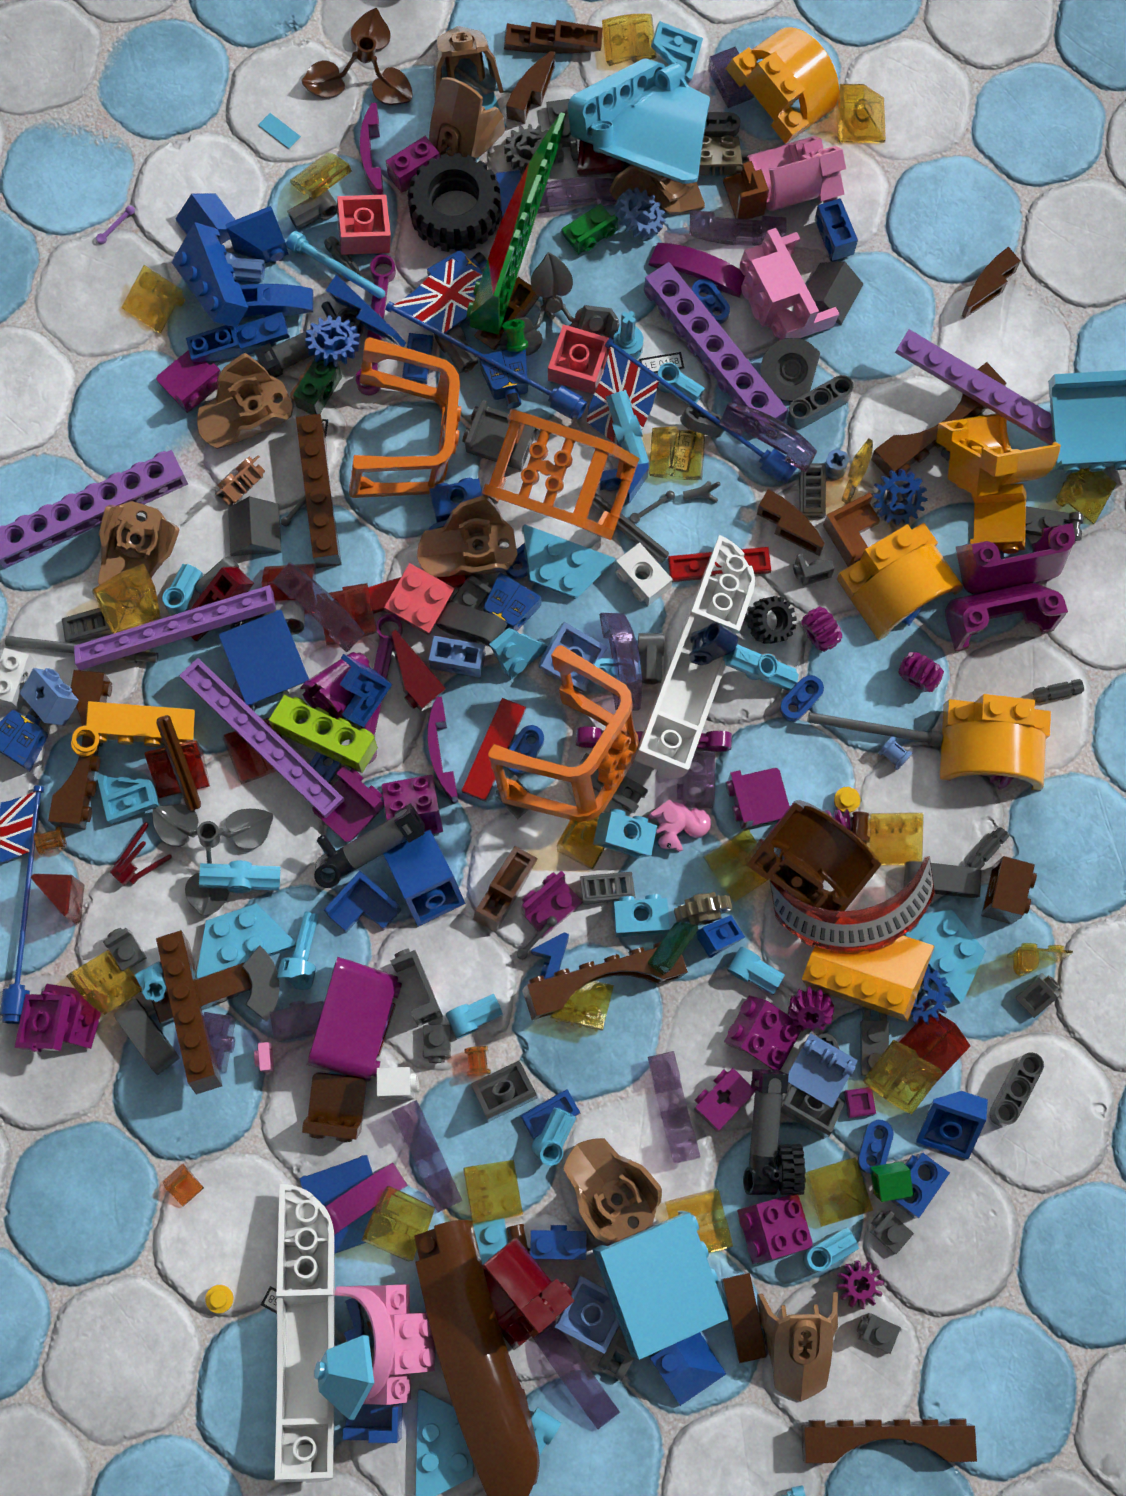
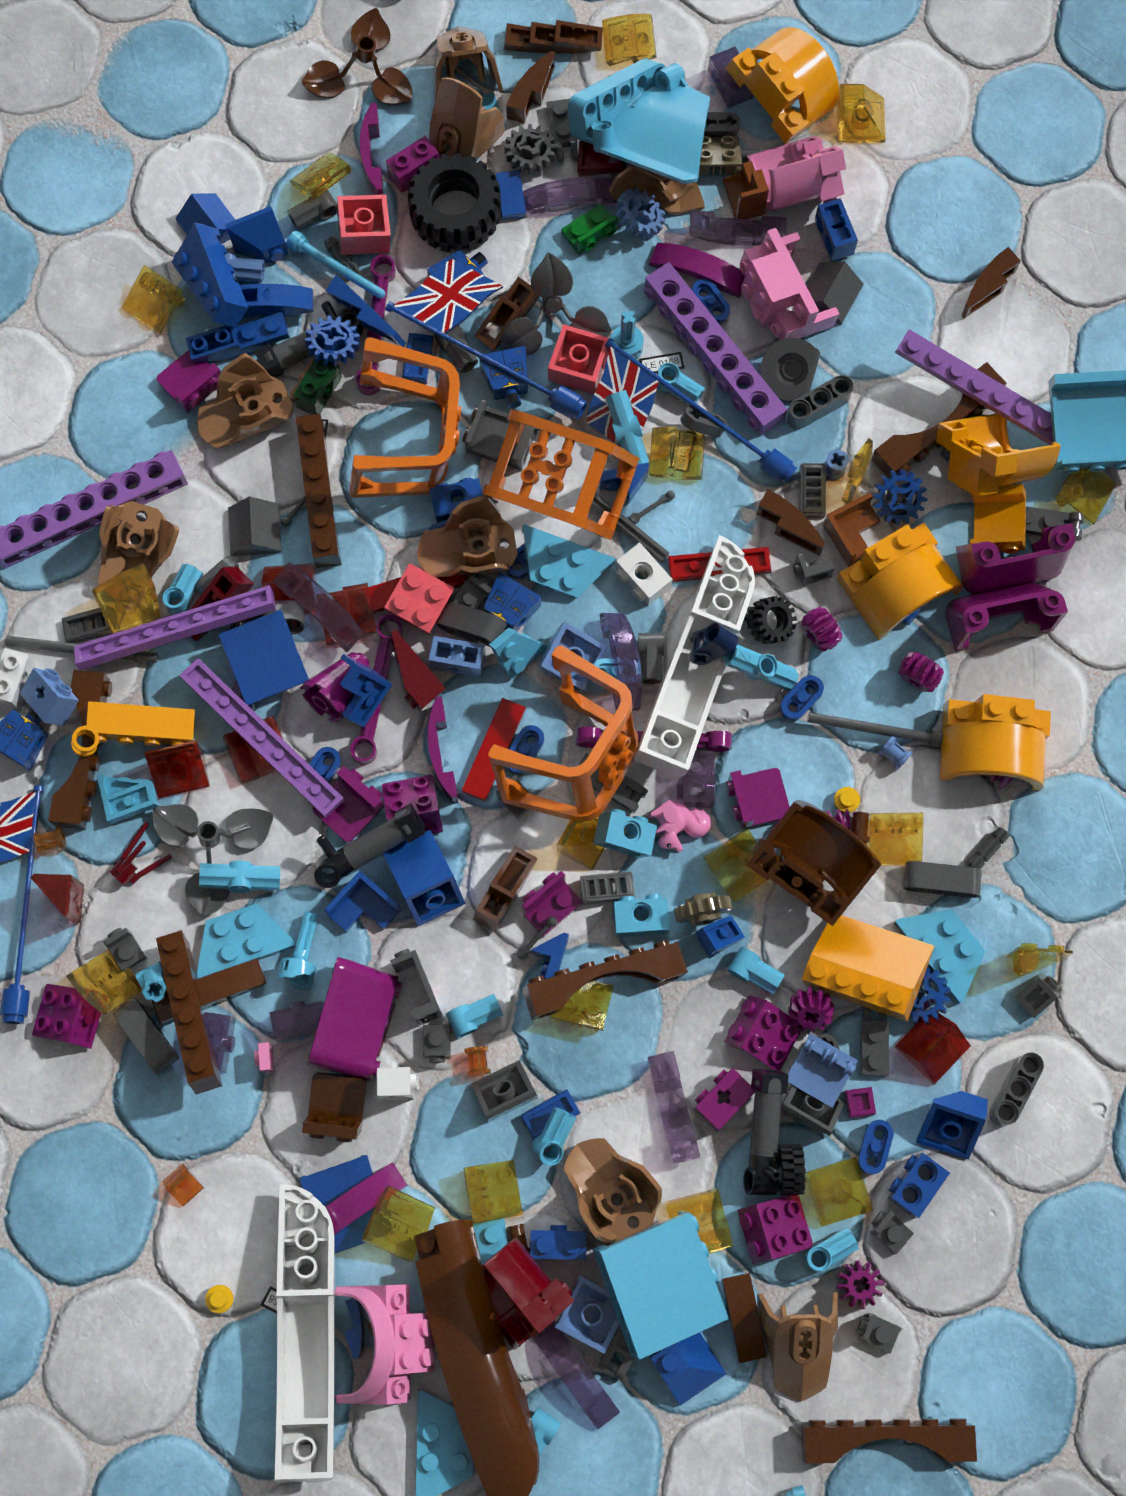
(43, 1022): magenta plate -> none
(101, 238): medium lavender hinge -> none
(178, 762): reddish brown axle -> none
(245, 468): nougat hinge -> none
(263, 982): dark grey tile -> none
(279, 130): medium azure sticker -> none
(346, 1375): medium azure slope -> none
(354, 755): lime brick -> none
(376, 1424): blue panel -> none
(427, 1156): clear purple slope -> none
(513, 236): green wedge -> none
(515, 335): green bush -> none
(599, 321): dark grey bracket -> none
(672, 947): clear green slope -> none
(677, 47): medium azure wing -> none
(702, 492): dark grey bar -> none
(770, 431): clear purple slope -> none
(857, 929): windscreen -> none
(891, 1181): green panel -> none
(902, 1077): clear yellow slope -> none
(1008, 890): reddish brown brick -> none
(1058, 690): dark grey axle -> none

